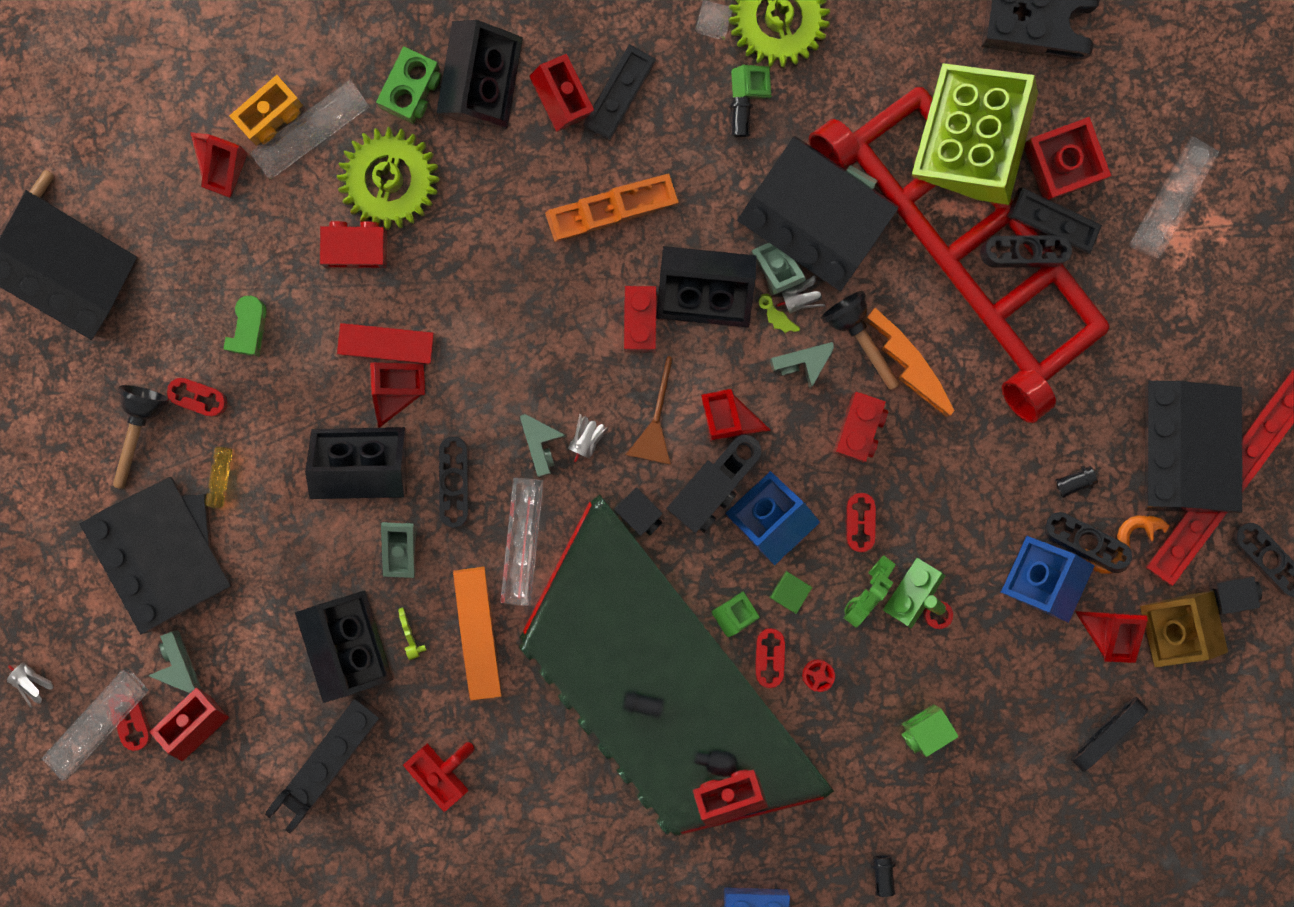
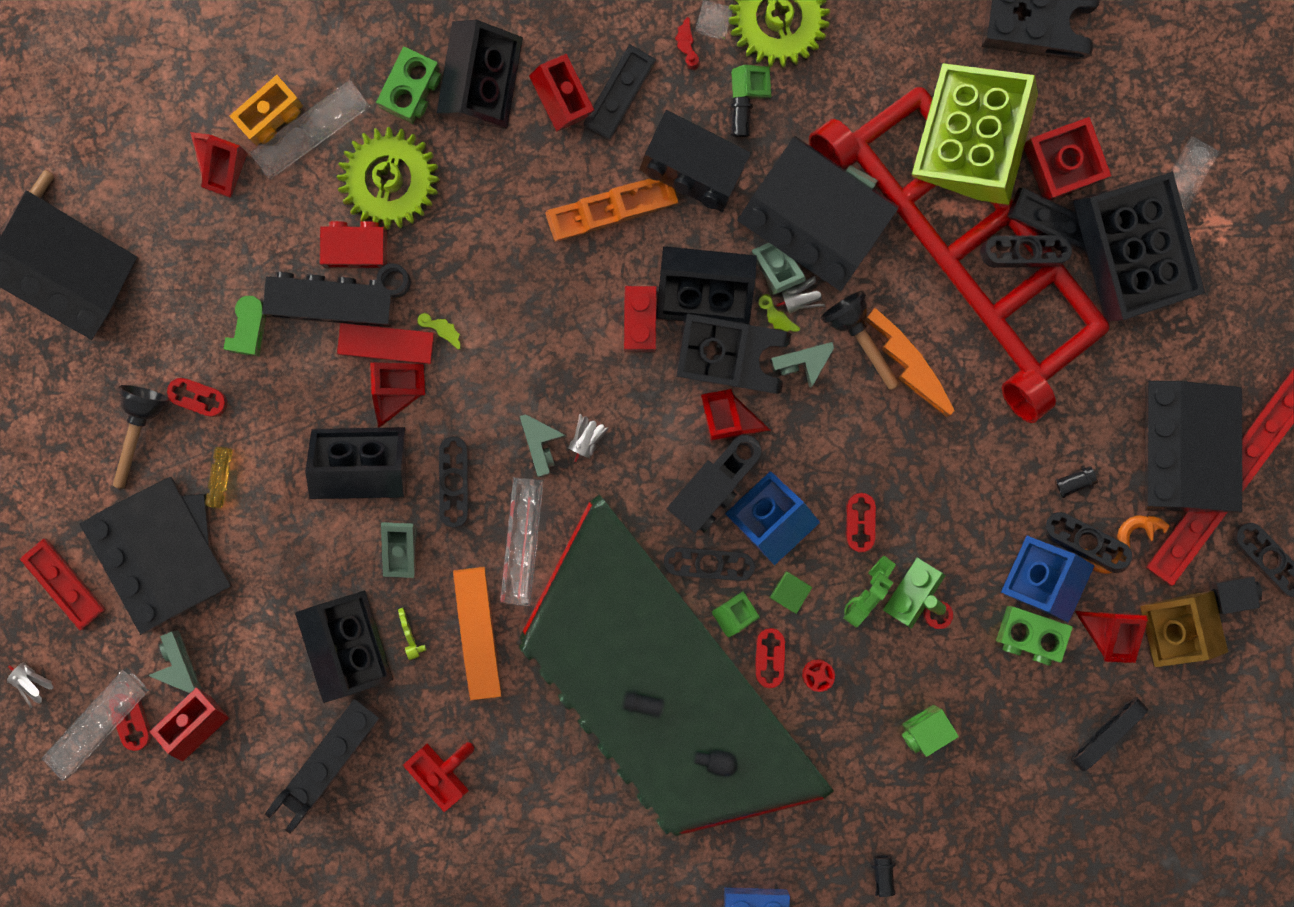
(62, 584): none -> red tile
(334, 301): none -> black hinge
(444, 329): none -> lime piece
(640, 513): black brick -> none
(651, 442): dark orange piece -> none
(685, 42): none -> red piece
(694, 161): none -> black slope
(730, 797): red brick -> none
(733, 558): none -> black beam
(737, 355): none -> black brick
(859, 427): red brick -> none
(1035, 628): none -> bright green brick
(1139, 247): none -> black slope

